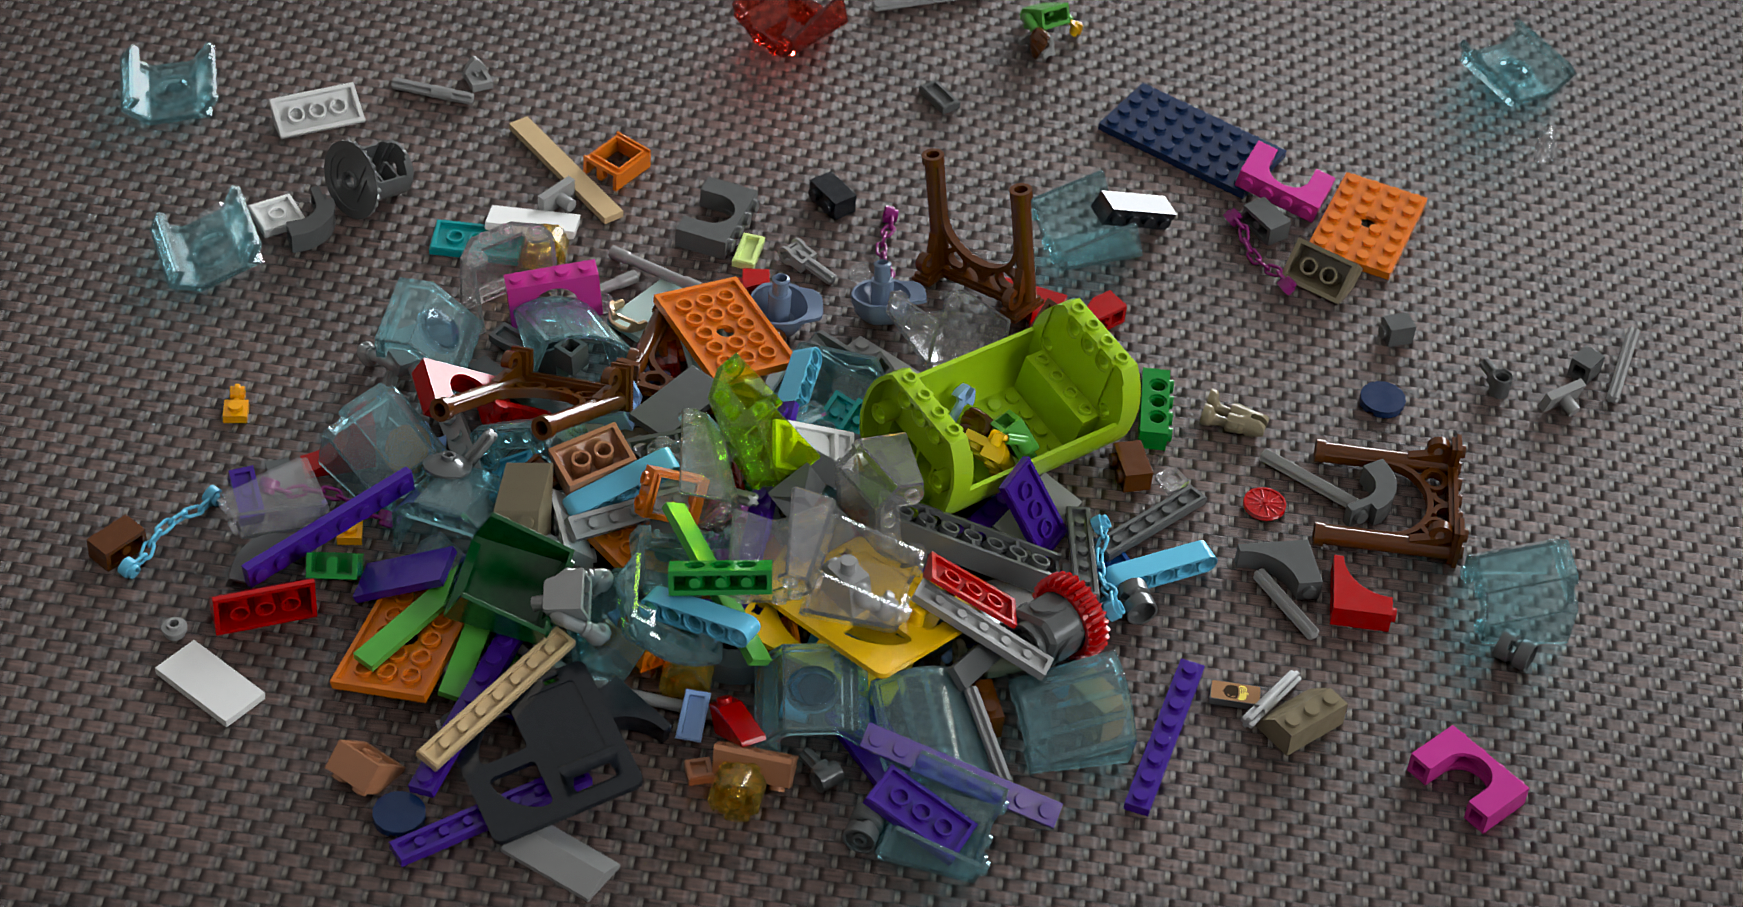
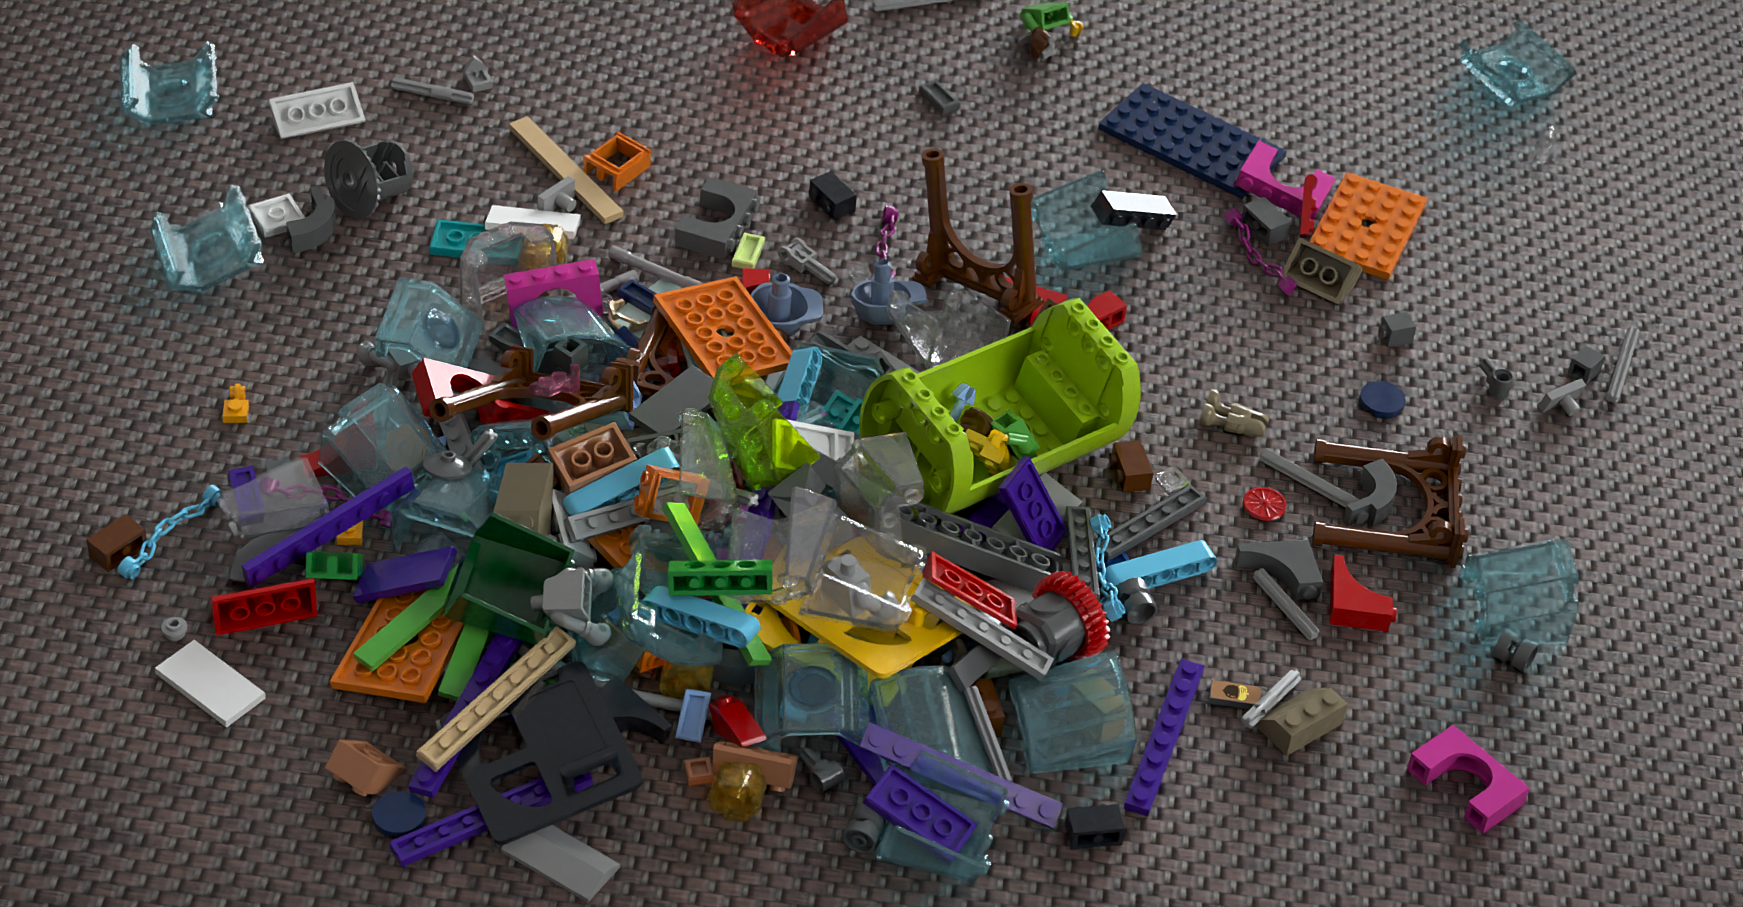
(557, 383): none -> clear pink plate
(625, 334): none -> clear blue tile
(637, 295): none -> dark blue tile
(1094, 826): none -> black brick
(1154, 408): green brick -> none
(1308, 205): none -> red plate

